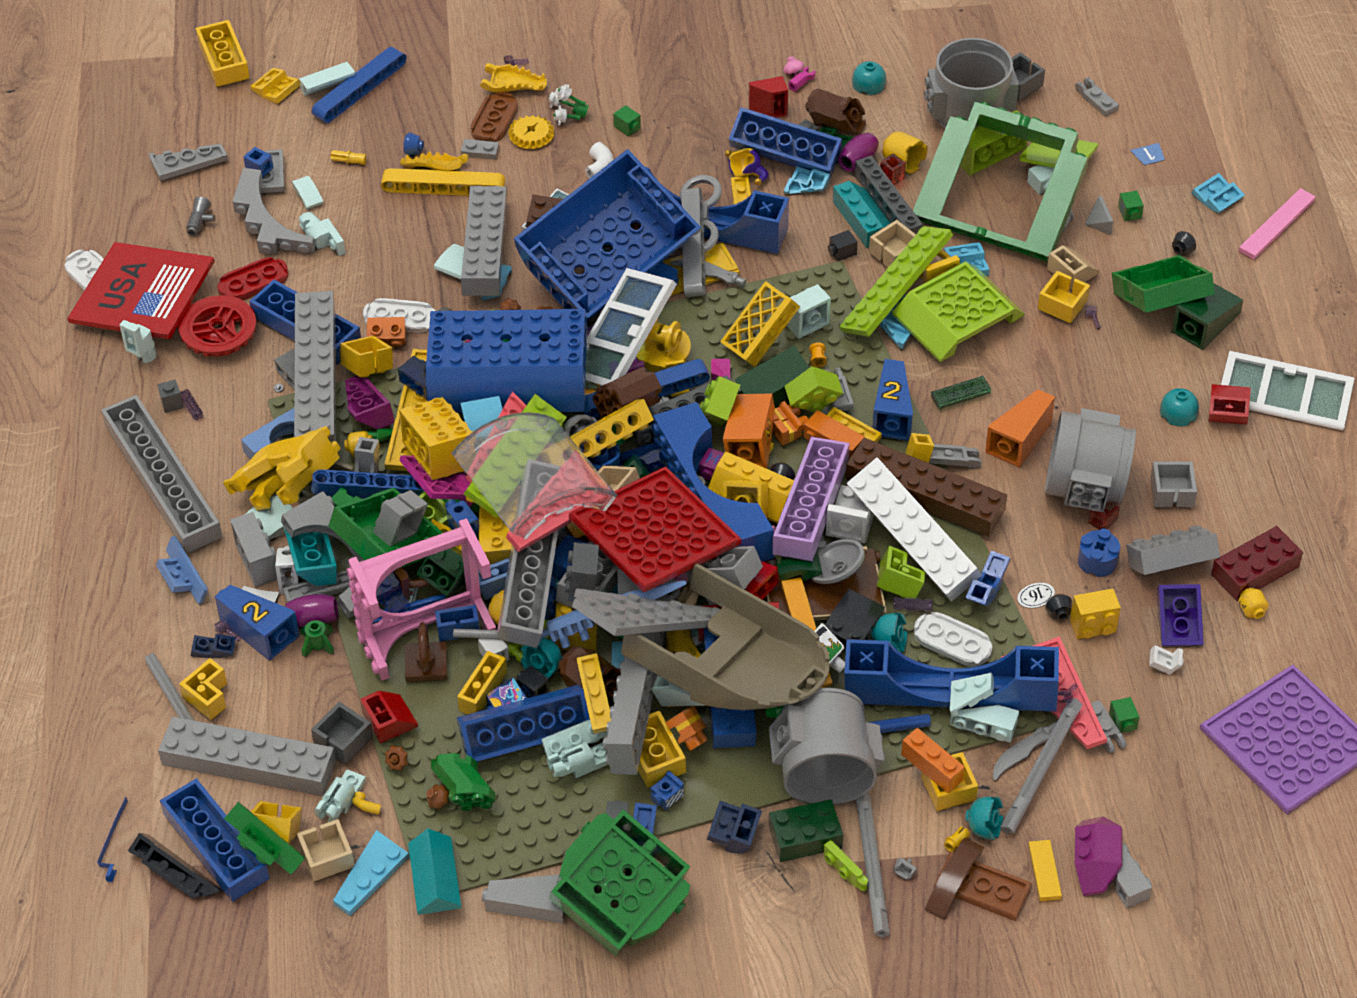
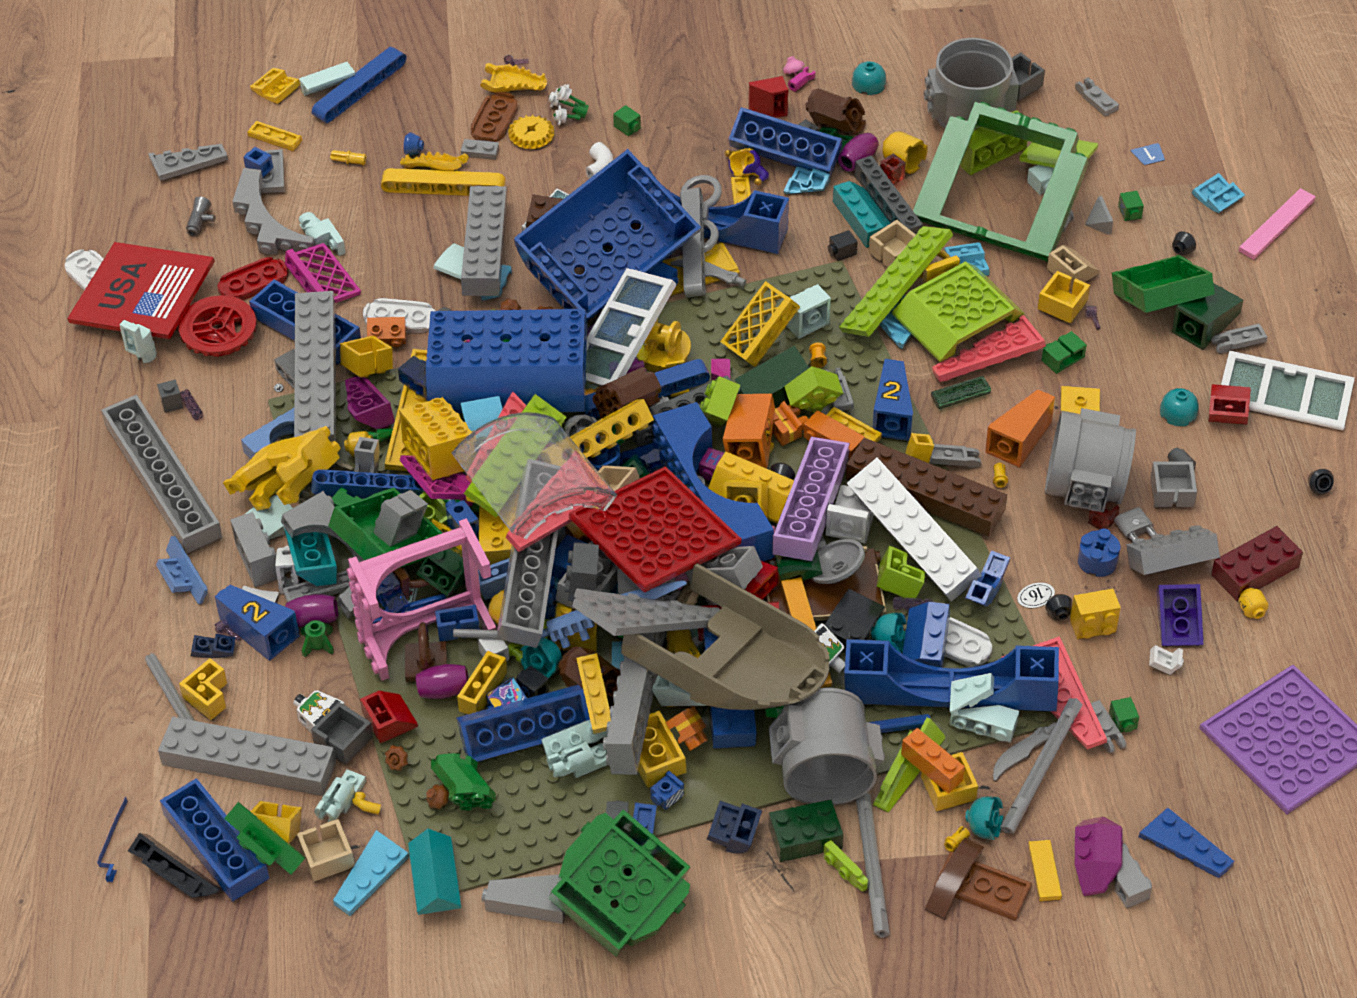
(222, 53): yellow brick -> none
(274, 136): none -> yellow tile
(307, 192): light aqua slope -> none
(309, 280): none -> dark pink fence
(313, 708): none -> torso
(441, 681): none -> magenta piece
(903, 772): none -> lime wedge
(904, 868): light grey piece -> none
(927, 633): none -> blue slope
(992, 349): none -> coral wing
(1000, 479): none -> yellow pin
(1063, 352): none -> green piece
(1067, 694): clear purple hand -> none
(1078, 397): none -> yellow plate
(1134, 524): none -> light grey piece
(1179, 837): none -> blue wing
(1180, 455): none -> dark grey brick
(1239, 338): none -> light grey hinge
(1321, 481): none -> black cone

